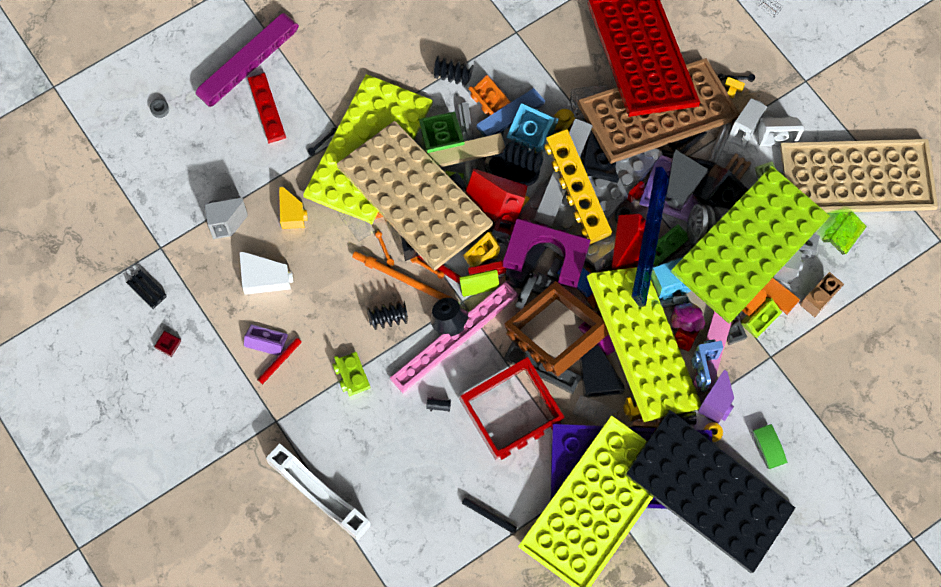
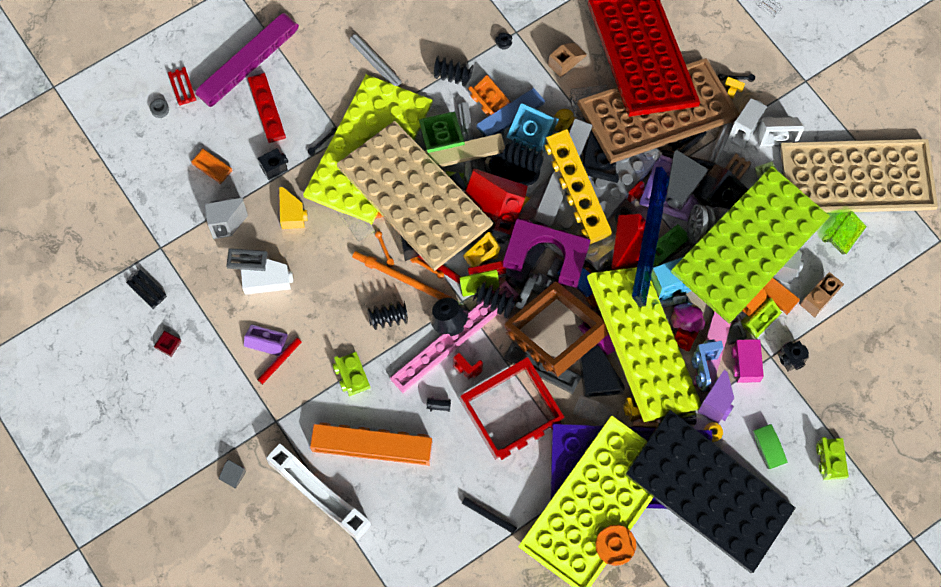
(177, 73): none -> red tile
(211, 166): none -> orange tile
(232, 474): none -> dark grey slope
(242, 266): none -> dark grey tile
(273, 170): none -> black brick
(371, 444): none -> orange brick
(374, 60): none -> light grey axle
(464, 367): none -> red bracket
(494, 299): none -> black piece
(503, 44): none -> black plate
(565, 58): none -> medium nougat slope
(615, 545): none -> orange tile
(748, 361): none -> dark pink brick
(793, 355): none -> black brick
(810, 248): light grey bracket -> none
(833, 458): none -> lime bracket

